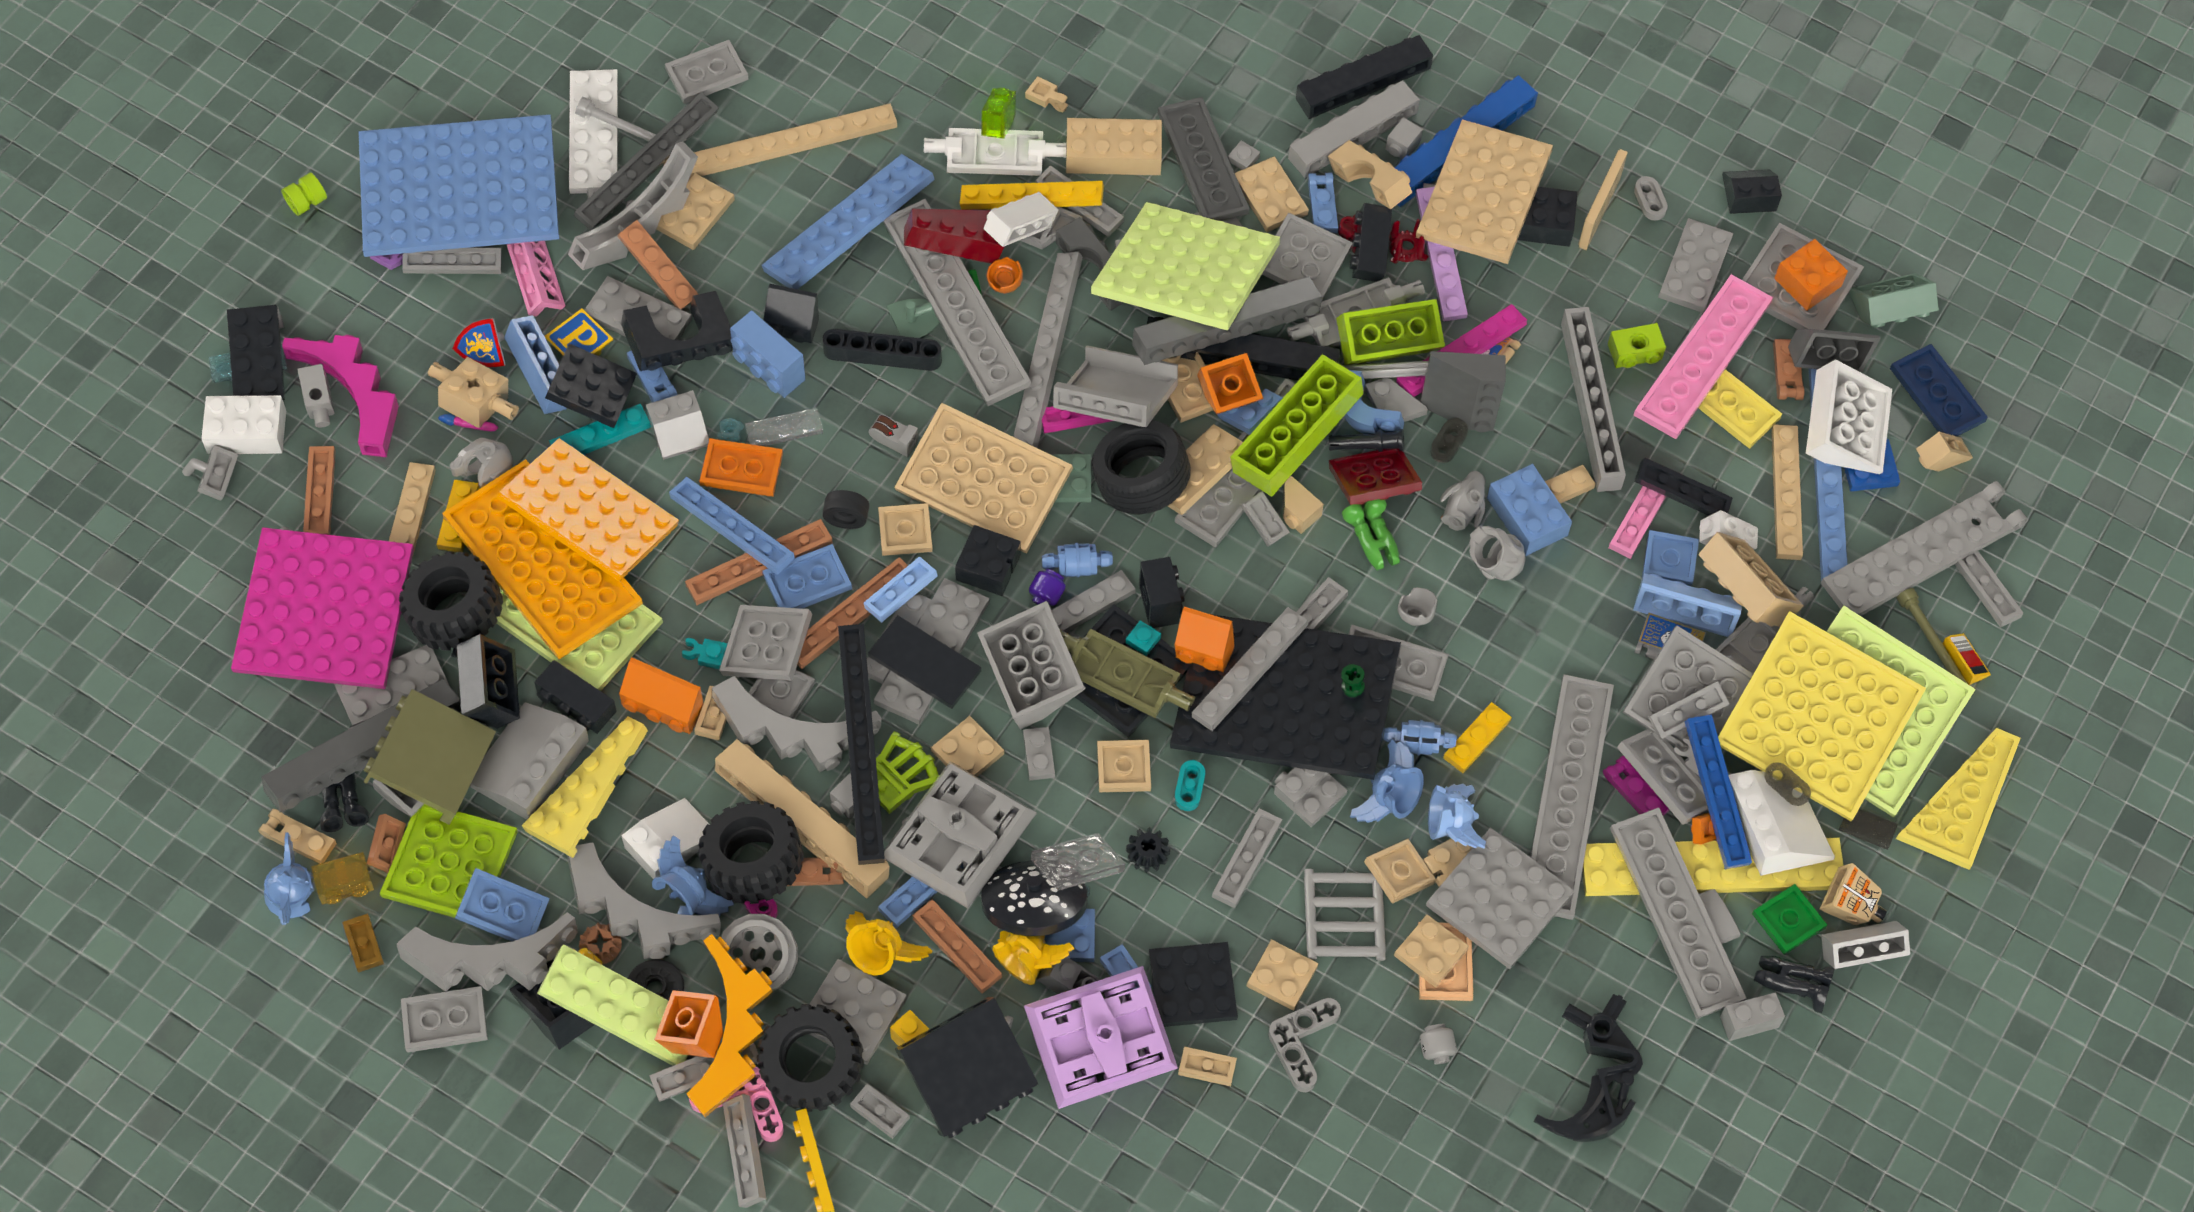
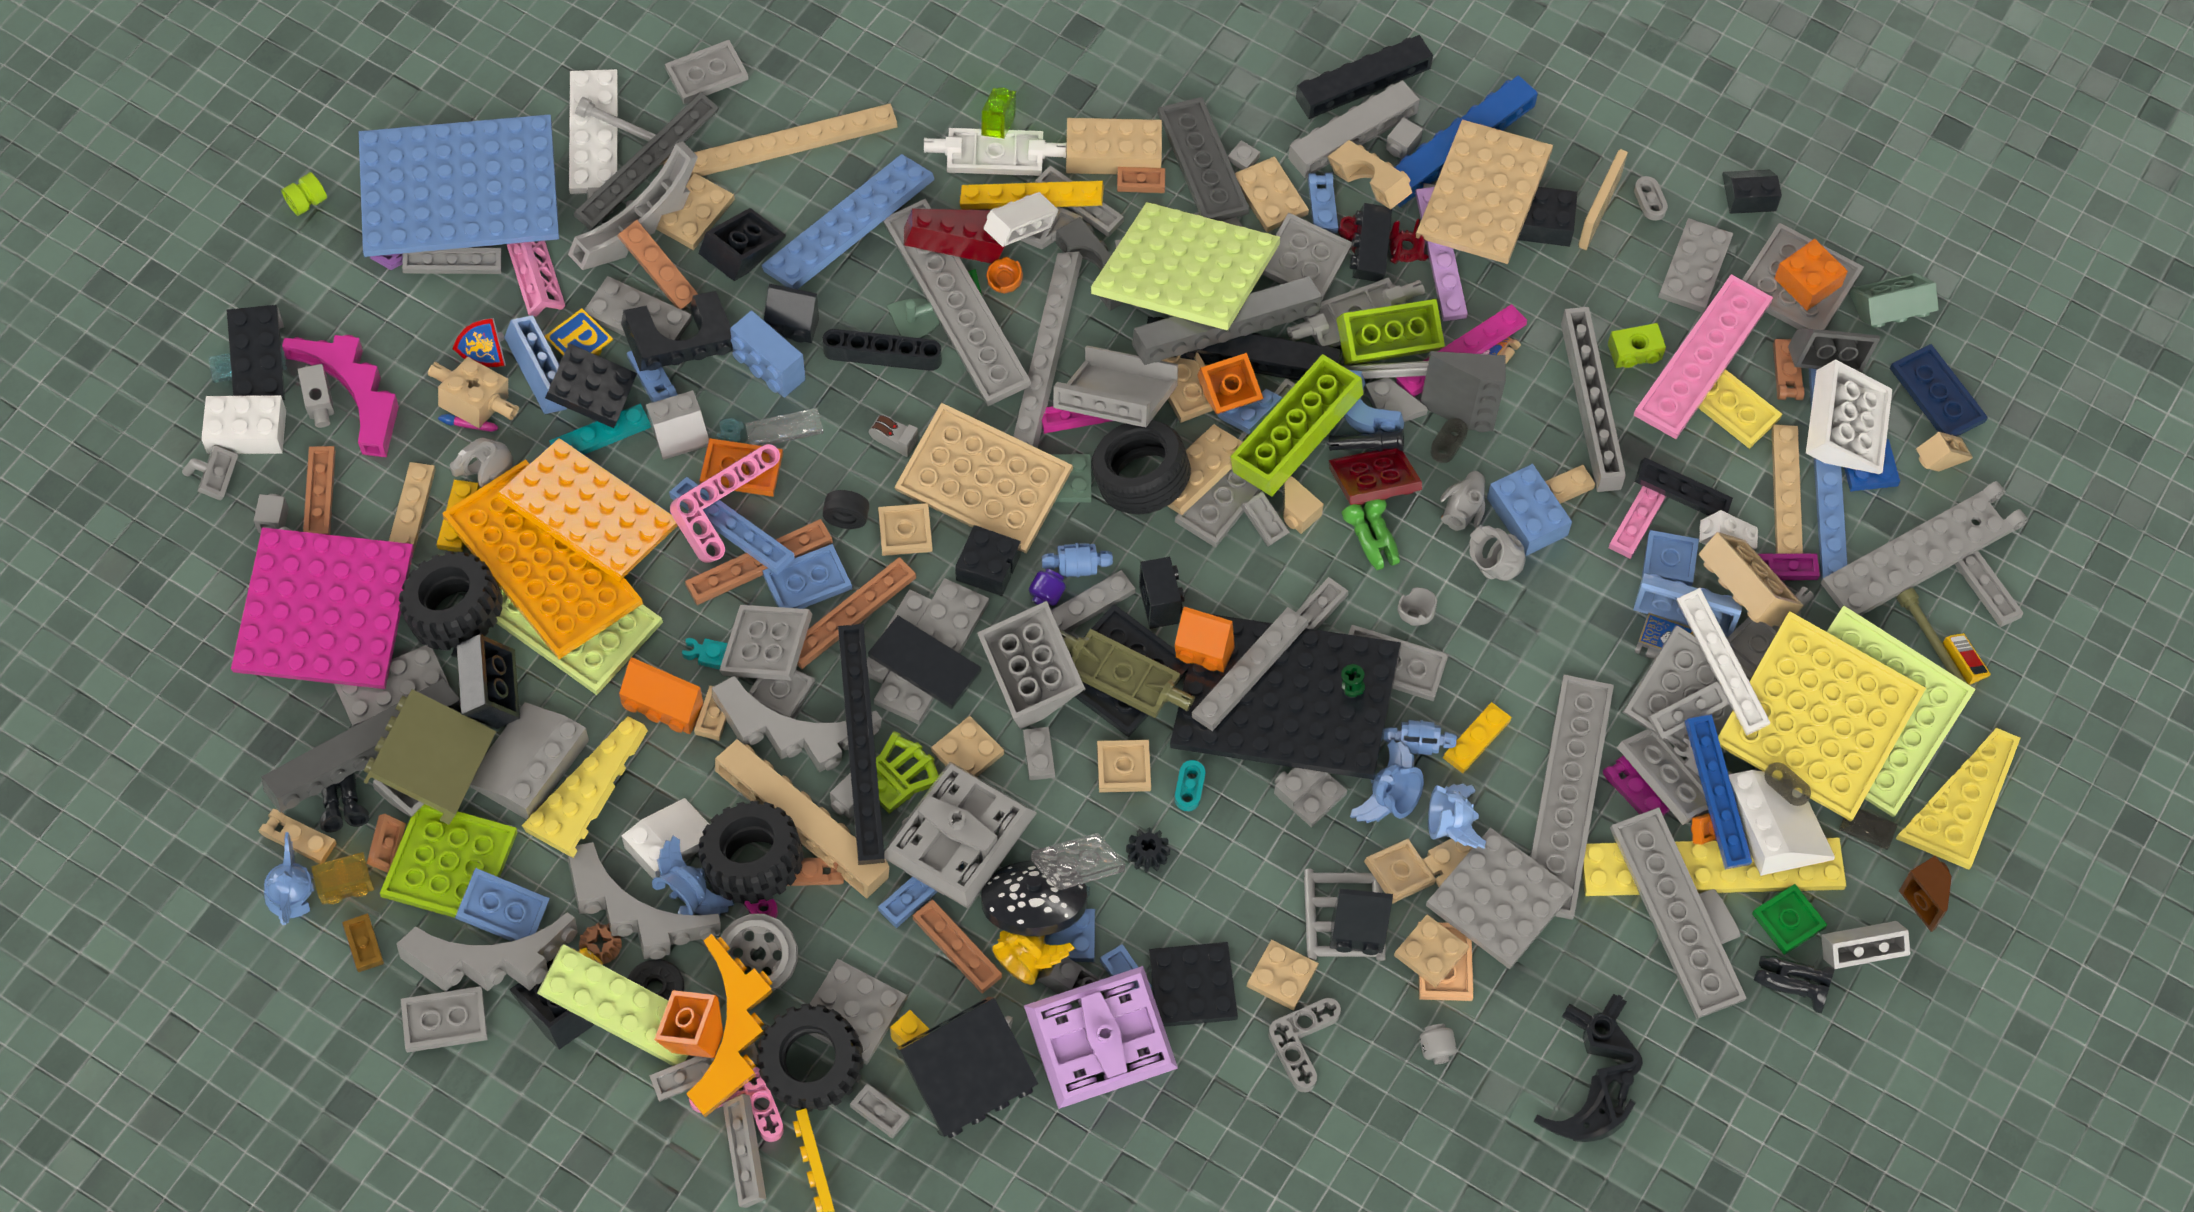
(270, 512): none -> light grey brick
(575, 697): black brick -> none
(717, 491): none -> bright pink beam
(740, 243): none -> black slope
(877, 944): yellow helmet -> none
(900, 589): light blue plate -> none
(1045, 92): tan plate -> none
(1141, 179): none -> nougat plate
(1143, 638): teal plate -> none
(1207, 1066): tan plate -> none
(1246, 858): light grey plate -> none
(1360, 921): none -> black slope
(1723, 661): none -> white tile
(1752, 1016): light grey brick -> none
(1793, 566): none -> magenta plate
(1853, 897): tan torso -> none
(1928, 891): none -> reddish brown slope

